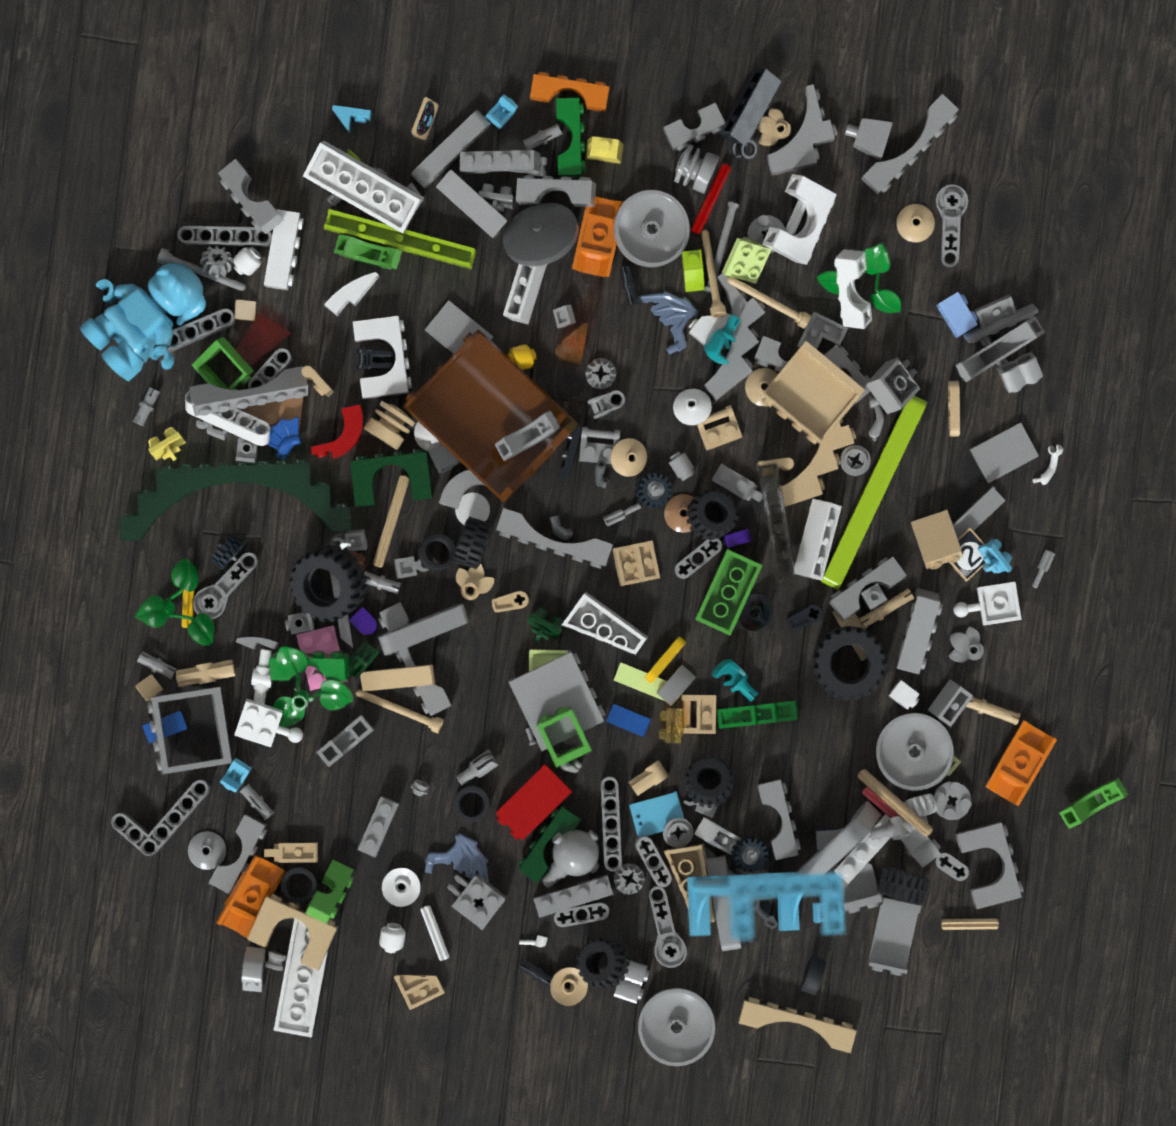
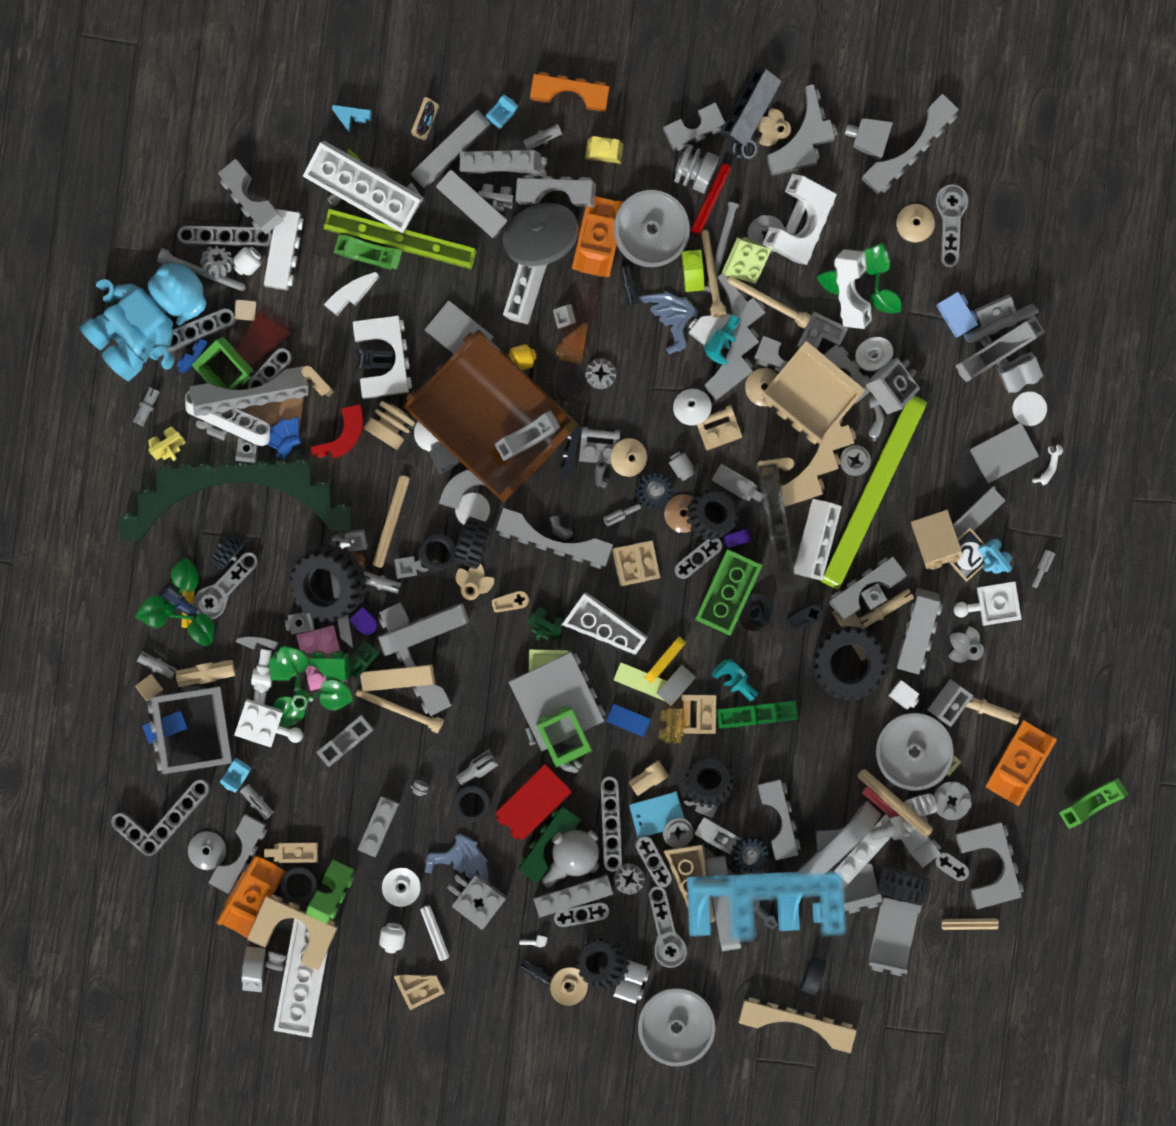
(179, 602): none -> dark blue axle
(185, 363): none -> blue slope
(364, 472): dark green arch -> none
(570, 161): green arch -> none
(605, 404): light grey piece -> none
(871, 348): none -> white dish
(954, 408): tan beam -> none
(1029, 408): none -> white sticker

